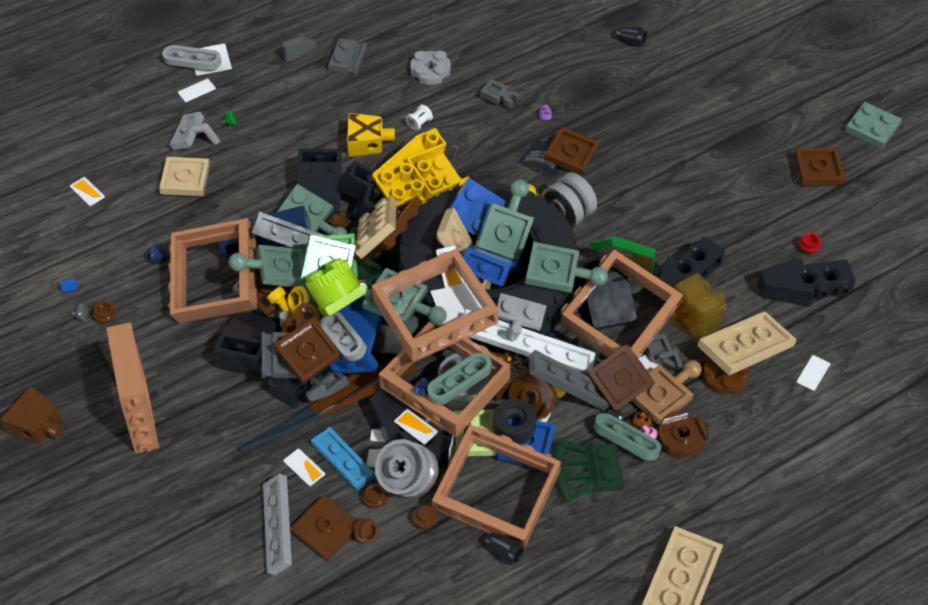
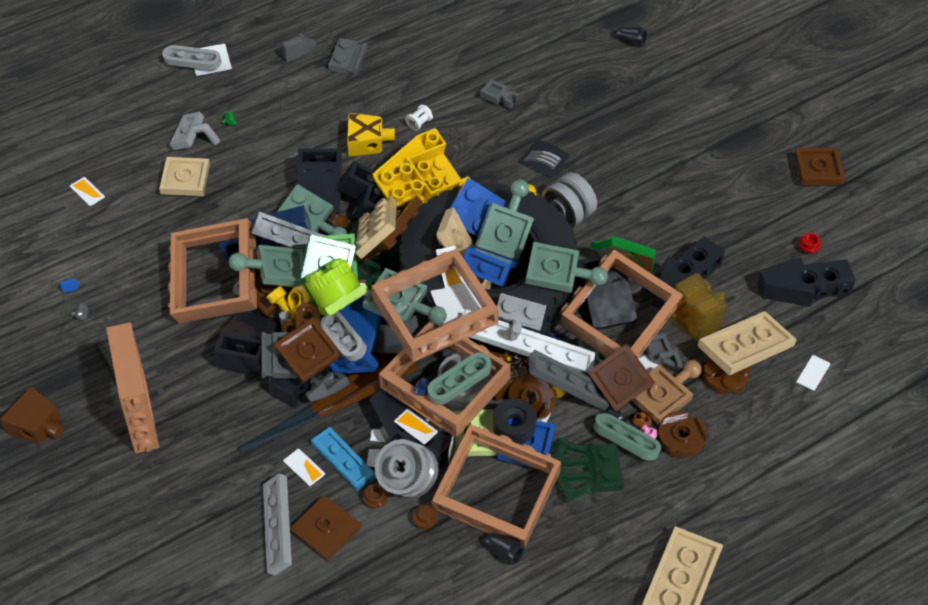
(104, 312): reddish brown plate -> none
(156, 254): dark blue hinge -> none
(196, 90): white sticker -> none
(365, 530): reddish brown plate -> none
(423, 60): light grey plate -> none
(545, 113): medium lavender rock -> none
(571, 151): reddish brown plate -> none
(873, 125): sand green plate -> none

